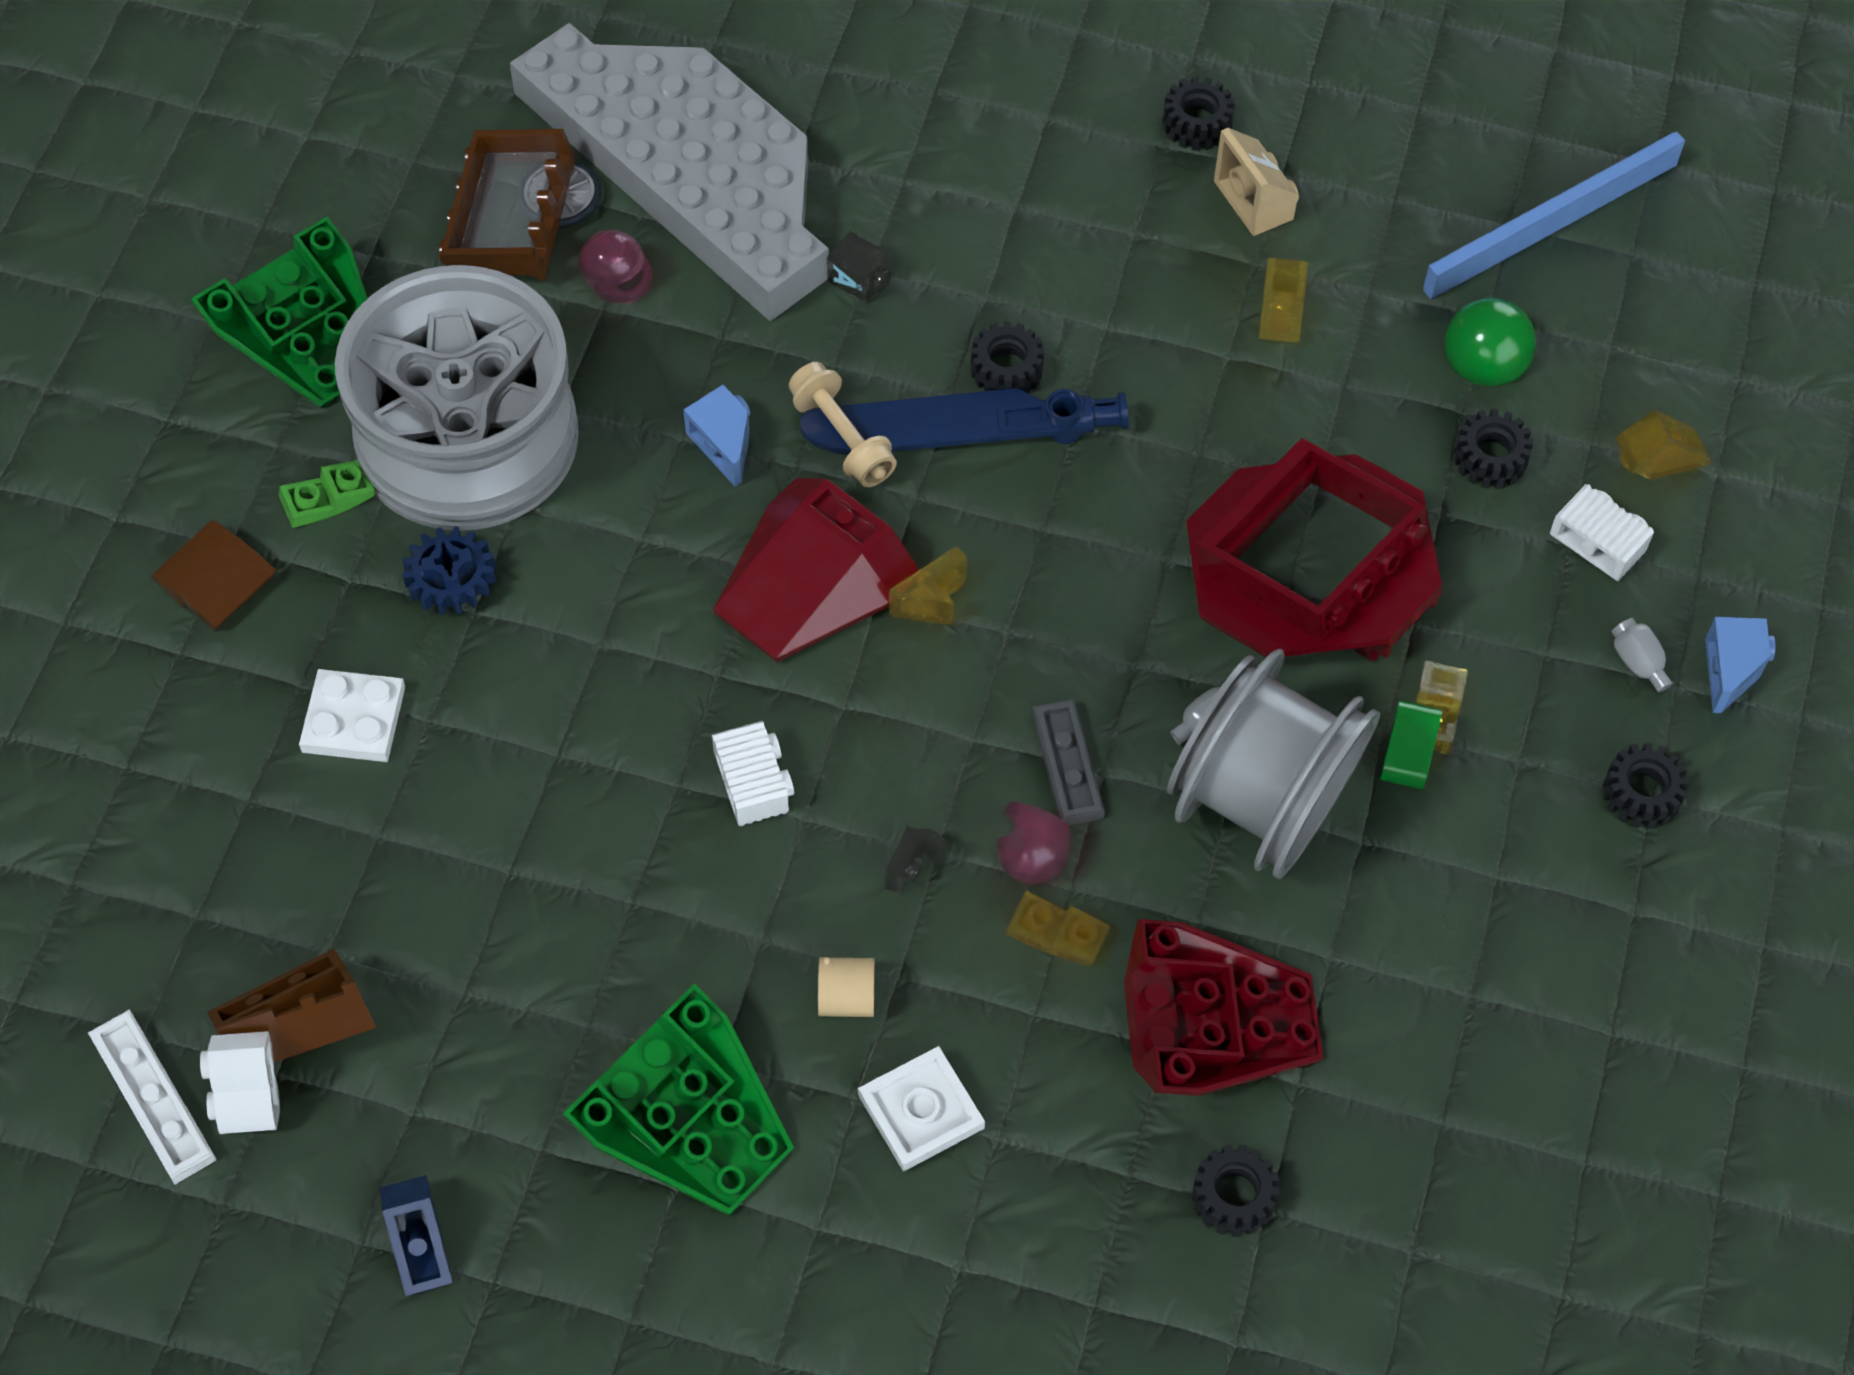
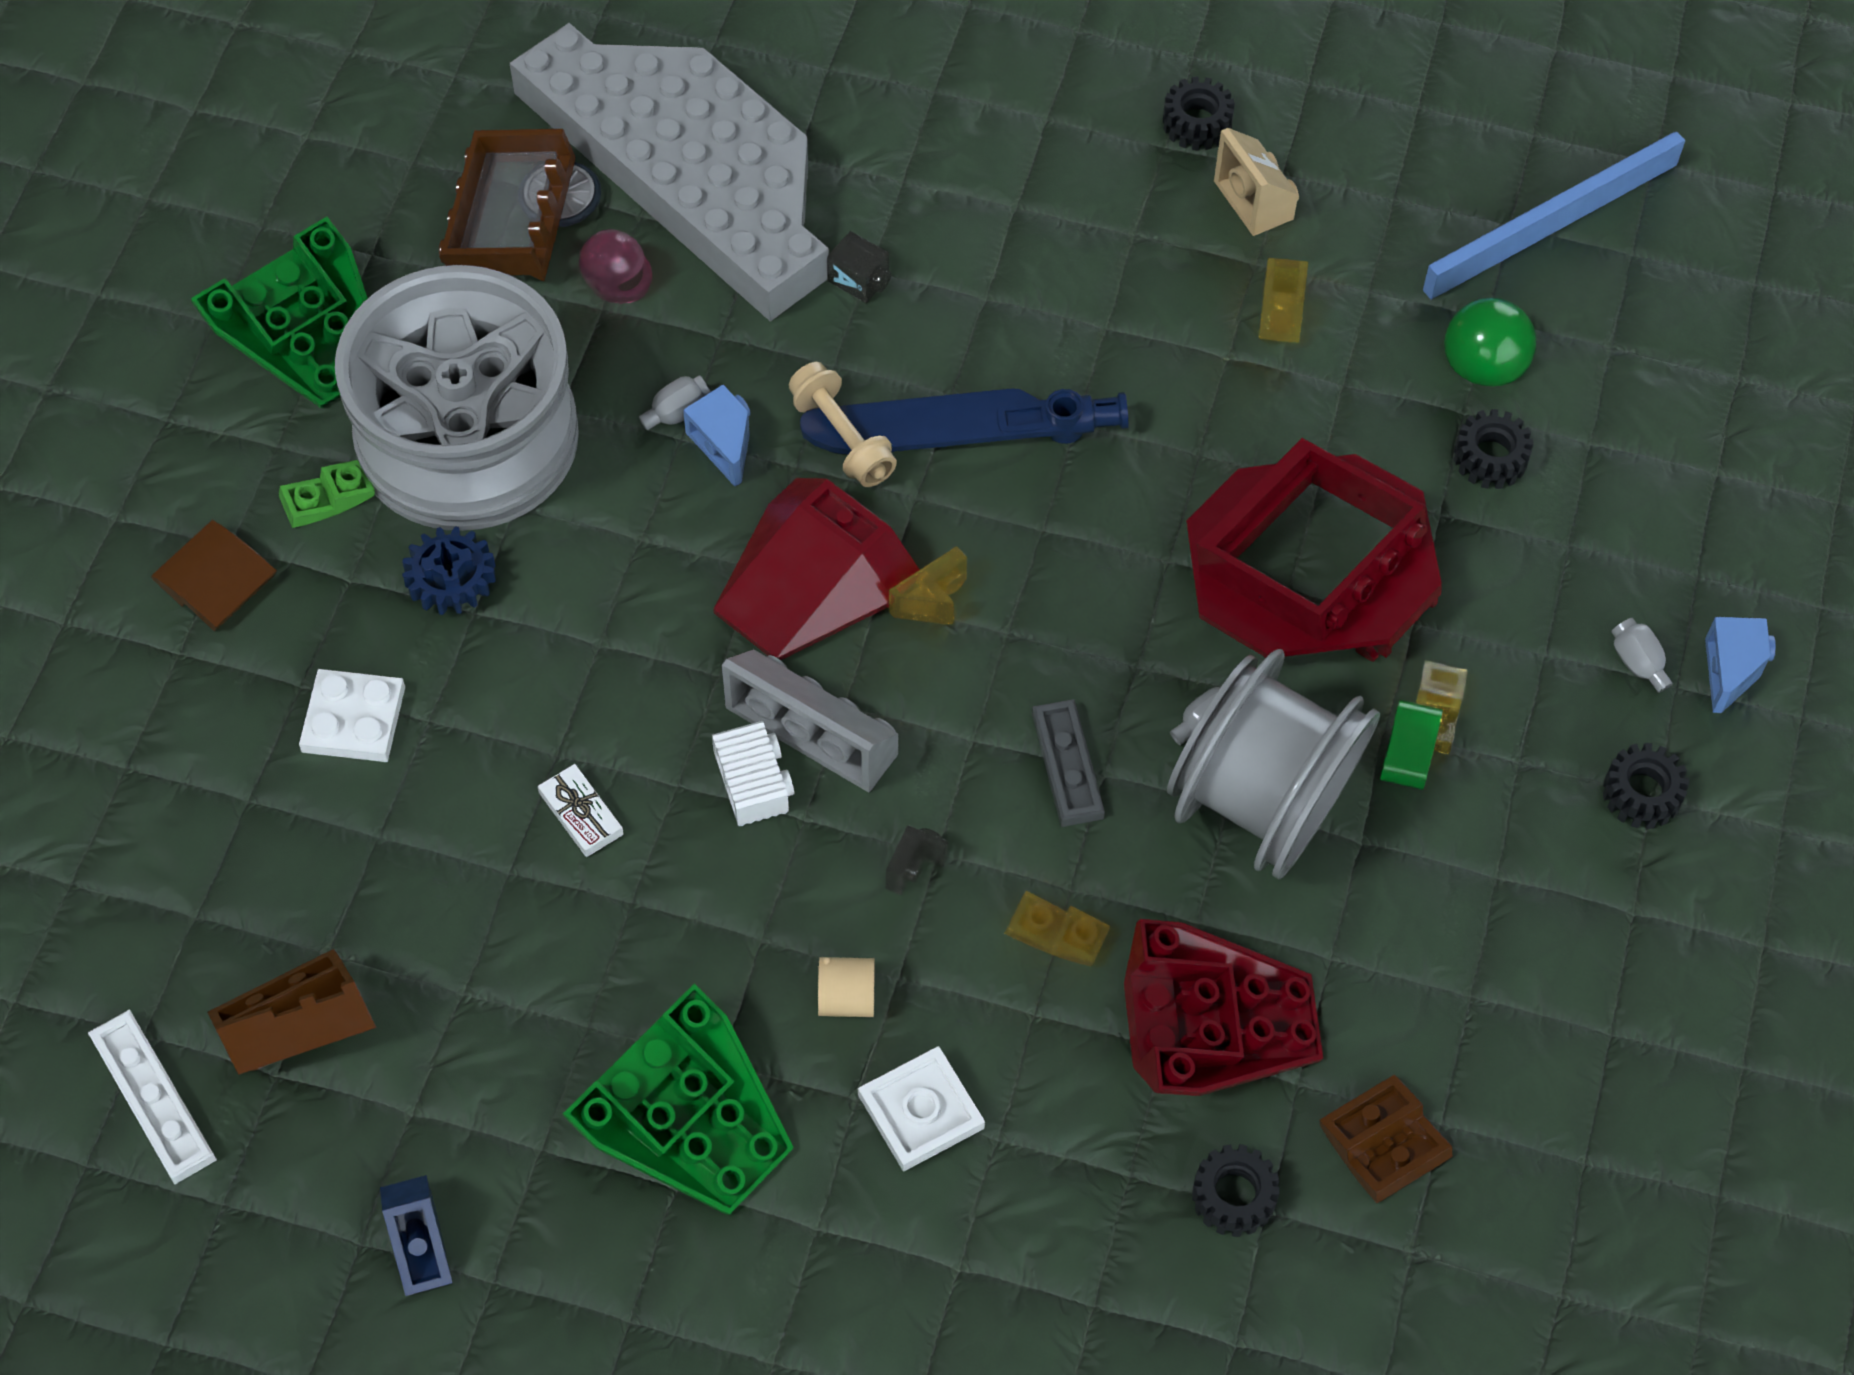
(241, 1082): white brick -> none
(580, 810): none -> white tile
(672, 400): none -> light grey plant
(809, 718): none -> light grey slope
(1007, 341): black tyre -> none
(1036, 847): clear pink helmet -> none
(1385, 1138): none -> reddish brown slope
(1602, 531): white brick -> none
(1661, 447): clear yellow slope -> none

